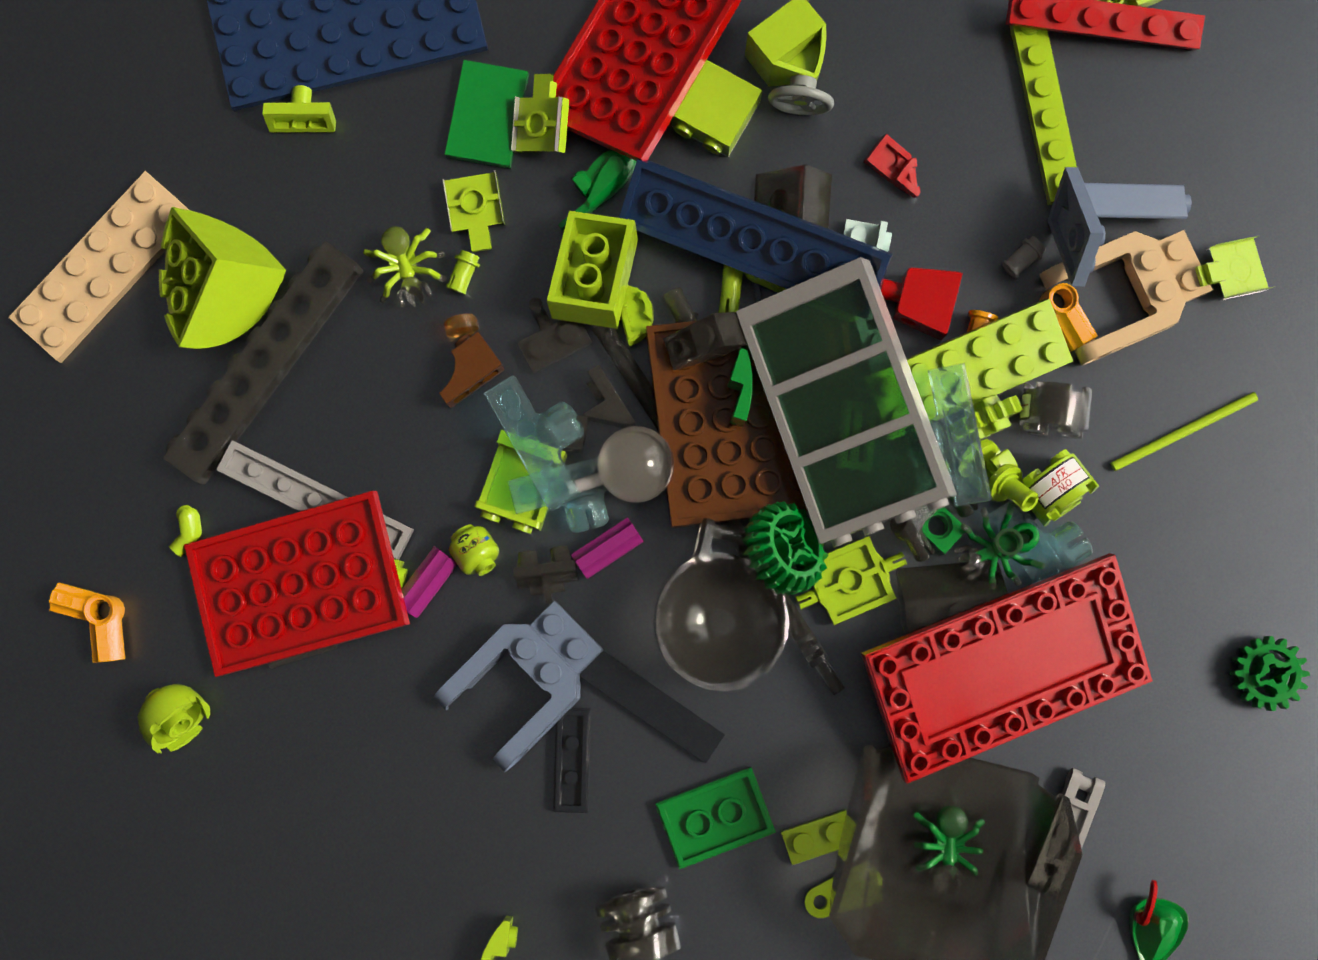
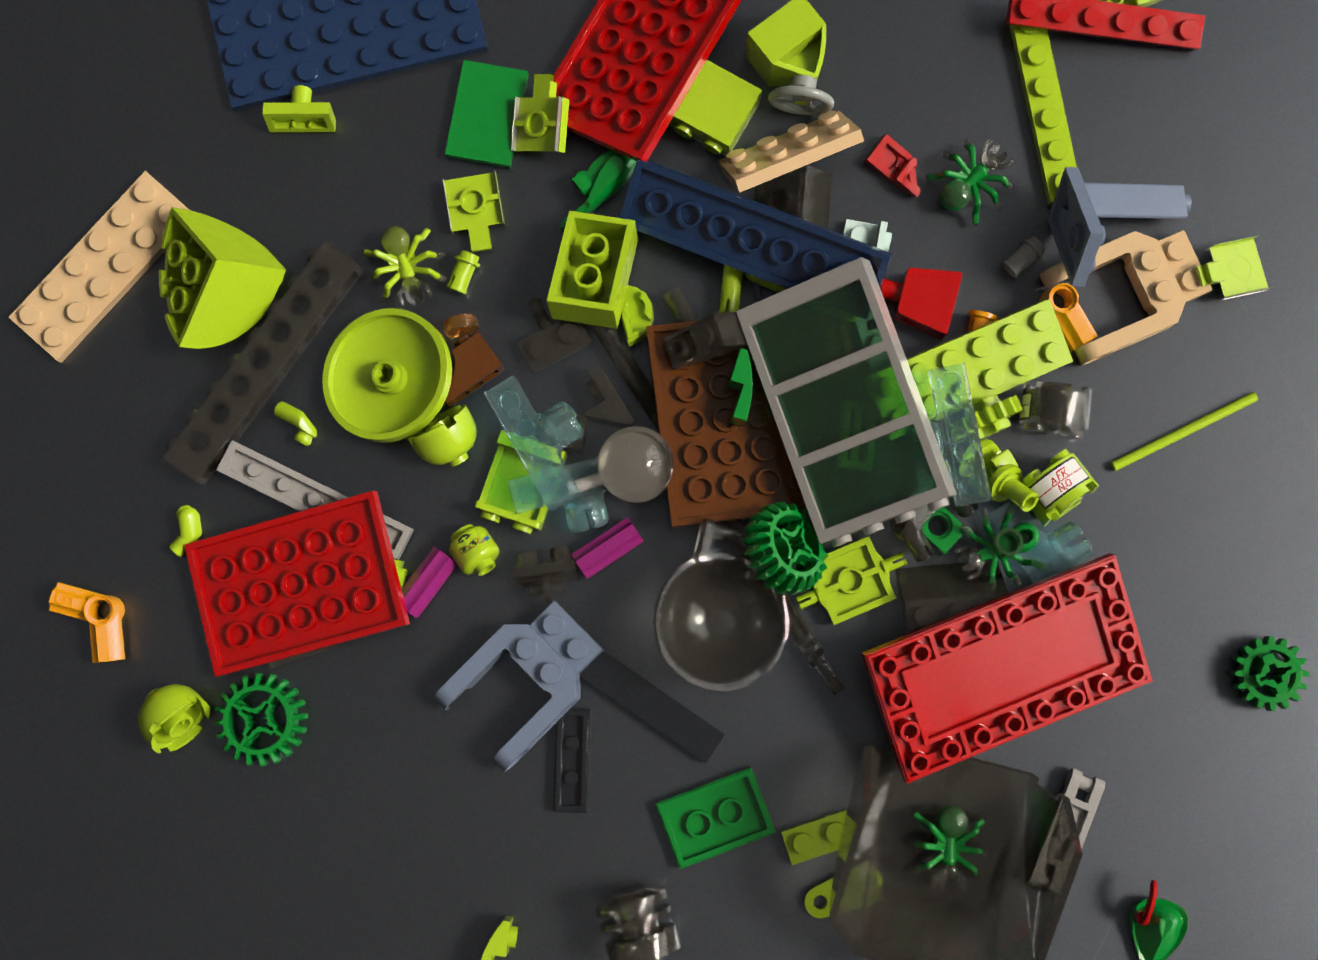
(252, 730): none -> green gear
(298, 419): none -> lime arm
(387, 375): none -> lime dish
(446, 437): none -> lime cylinder
(790, 150): none -> tan plate
(970, 181): none -> animal

